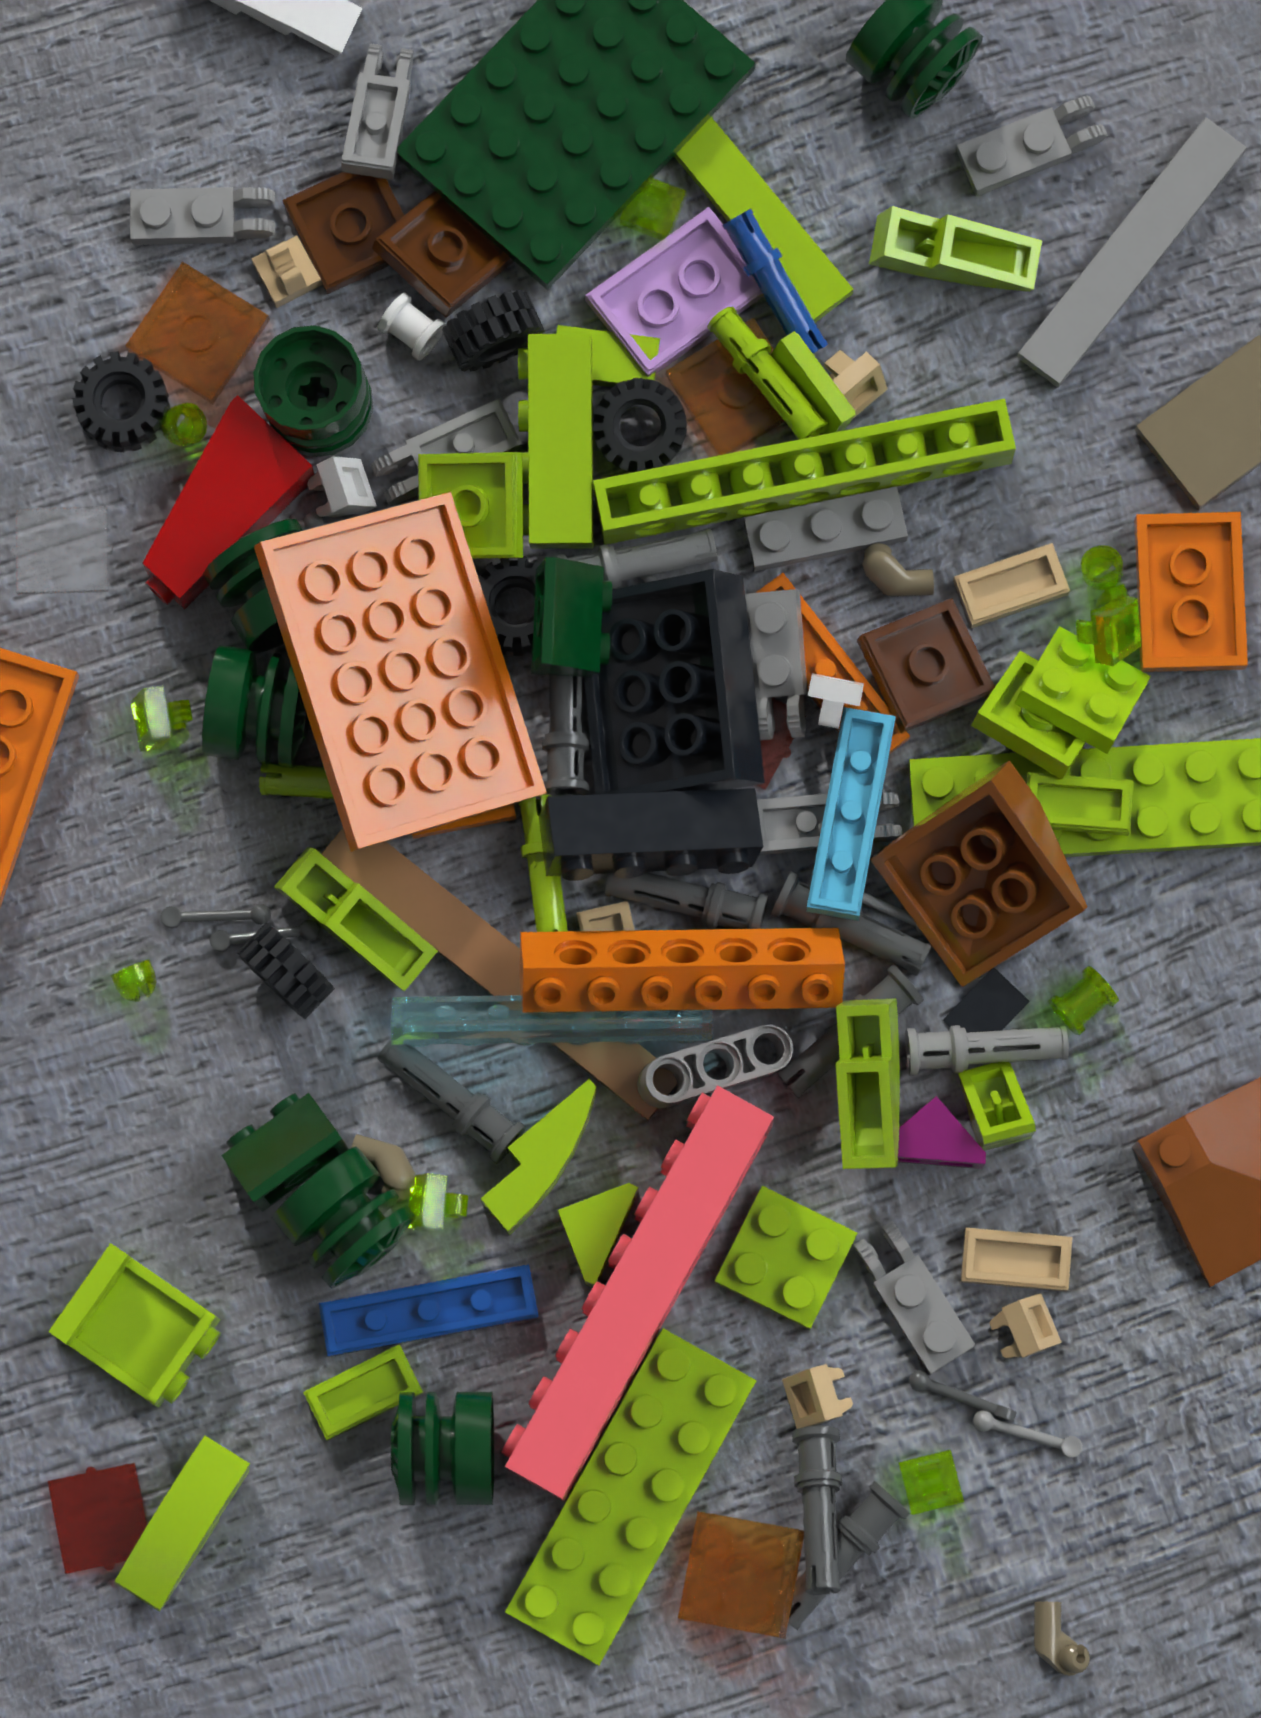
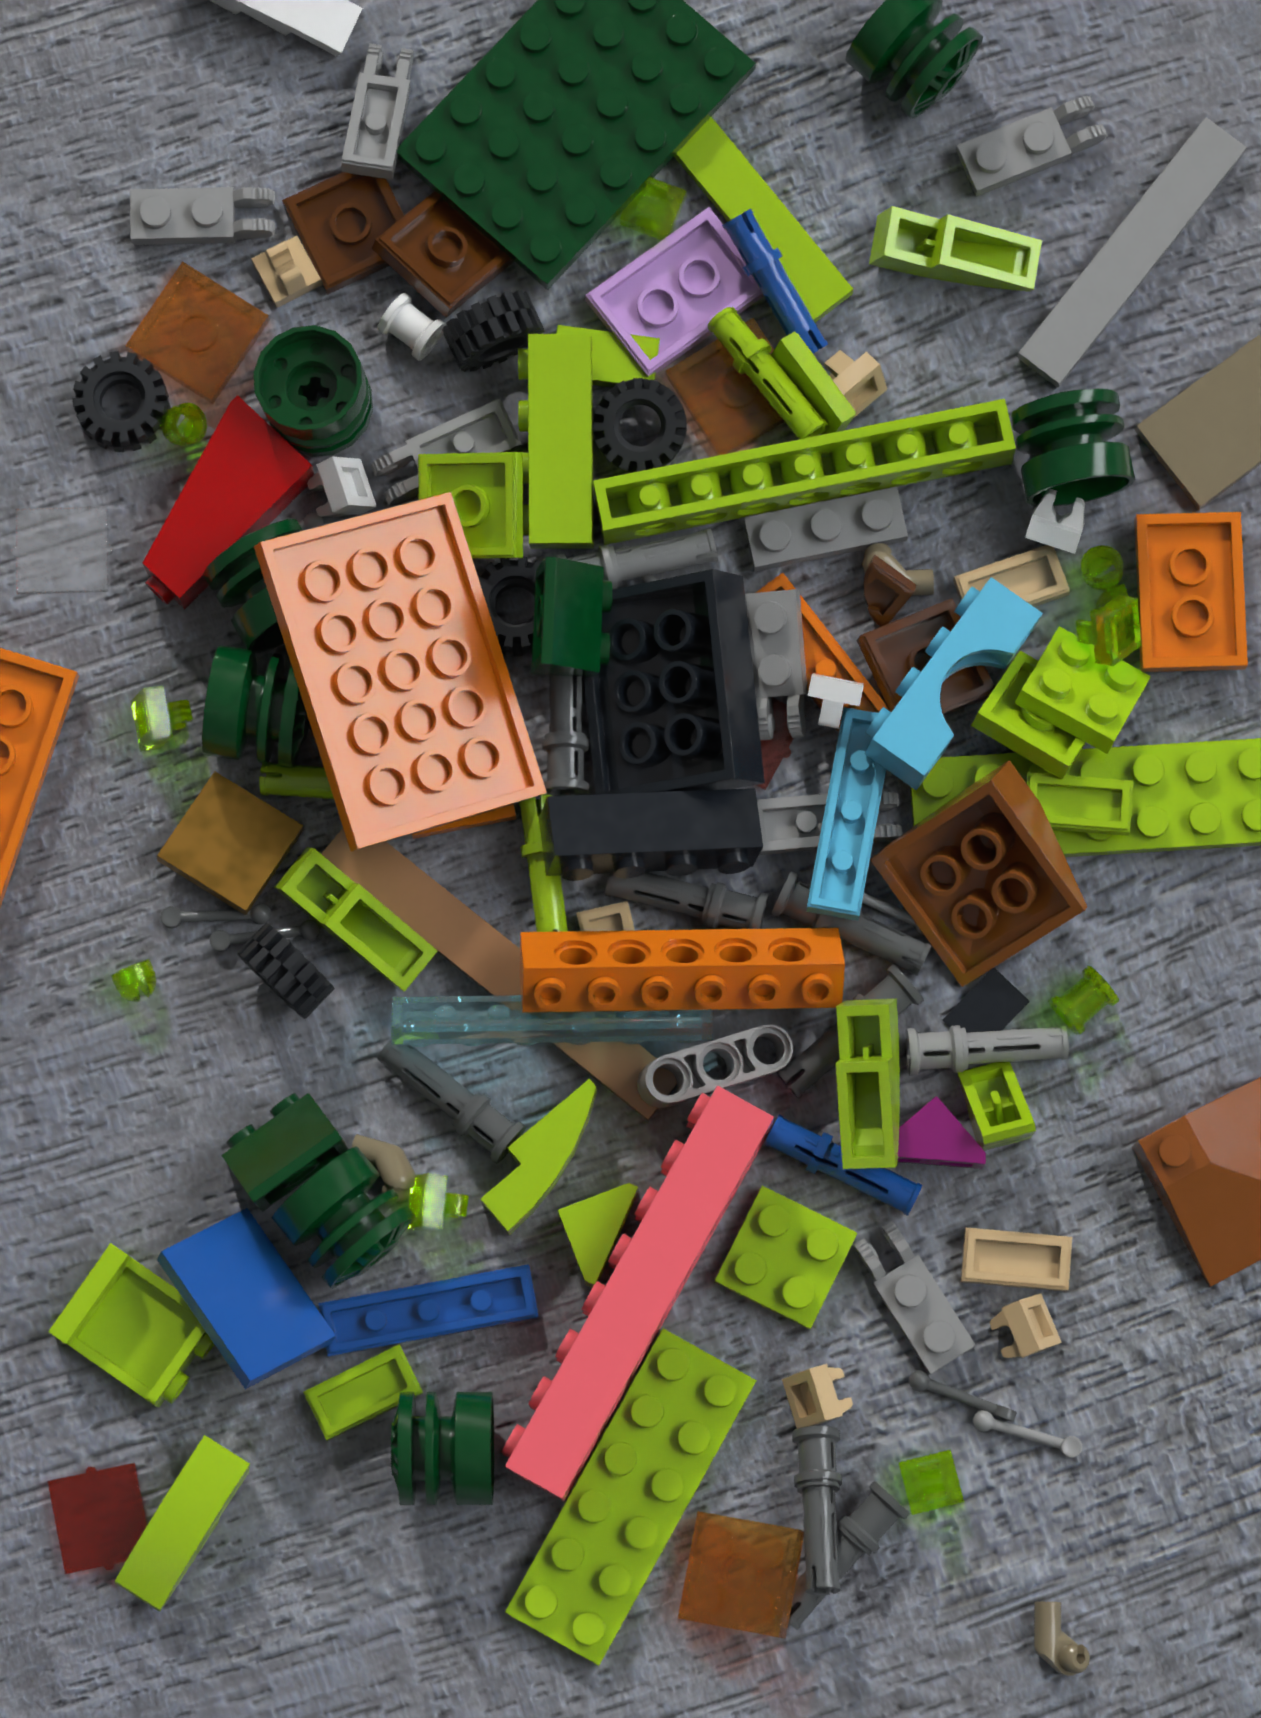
(230, 843): none -> pearl gold tile
(246, 1298): none -> blue tile
(826, 1156): none -> blue pin
(885, 591): none -> reddish brown tile
(988, 634): none -> medium azure arch
(1055, 529): none -> white tile
(1072, 446): none -> dark green wheel

